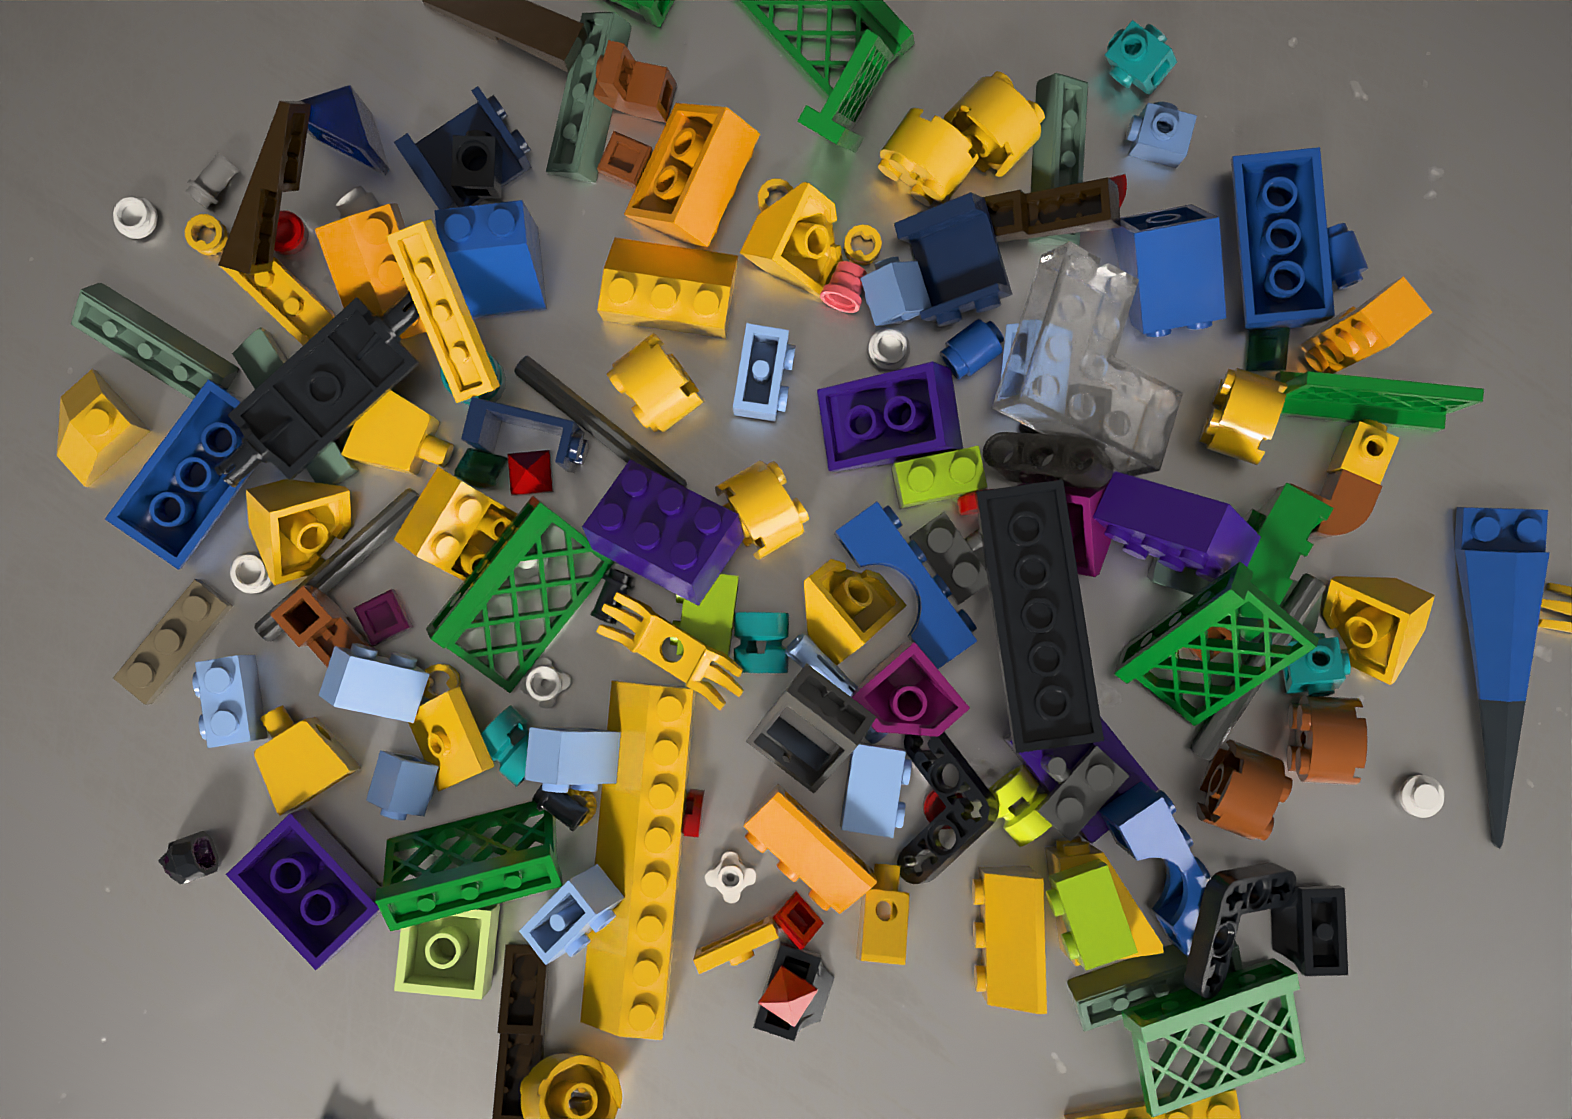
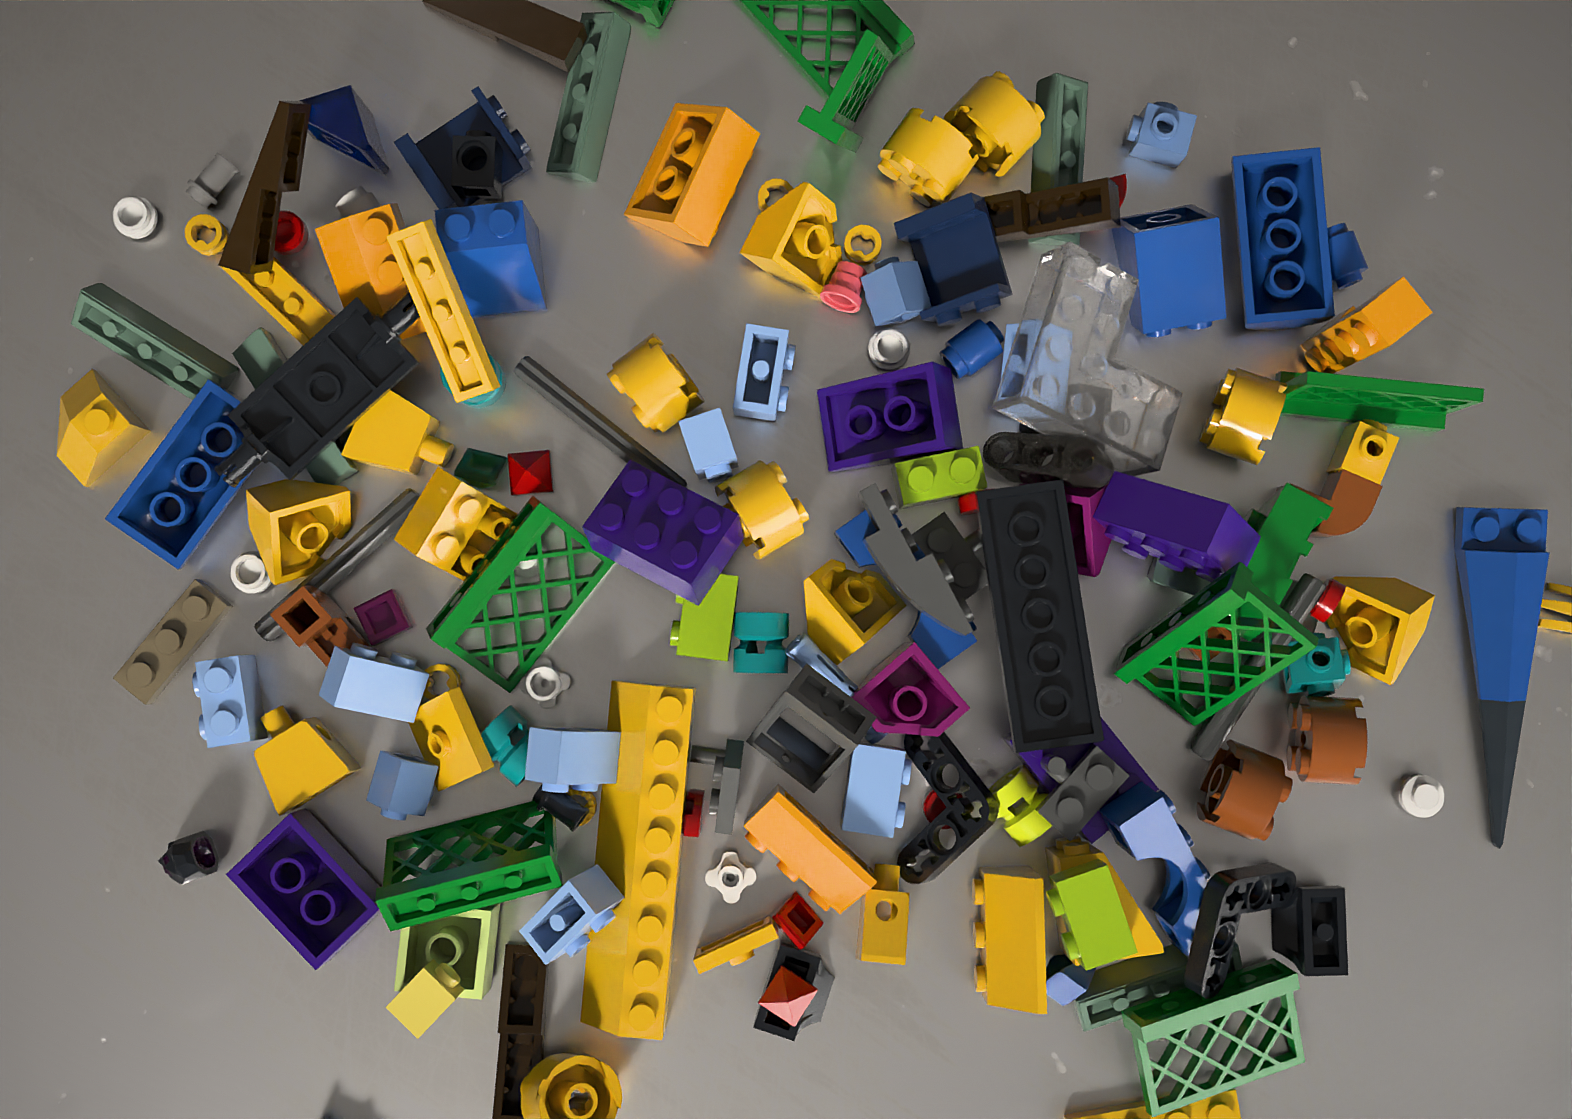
(426, 997): none -> light yellow brick
(485, 420): dark blue panel -> none
(614, 582): black pin -> none
(624, 159): dark orange tile -> none
(632, 85): dark orange brick -> none
(648, 642): yellow piece -> none
(667, 287): yellow slope -> none
(709, 445): none -> light blue brick
(726, 771): none -> dark grey plate
(921, 581): none -> dark grey slope
(1066, 980): none -> slope
(1140, 57): teal brick -> none
(1268, 350): clear green slope -> none
(1328, 600): none -> red tile

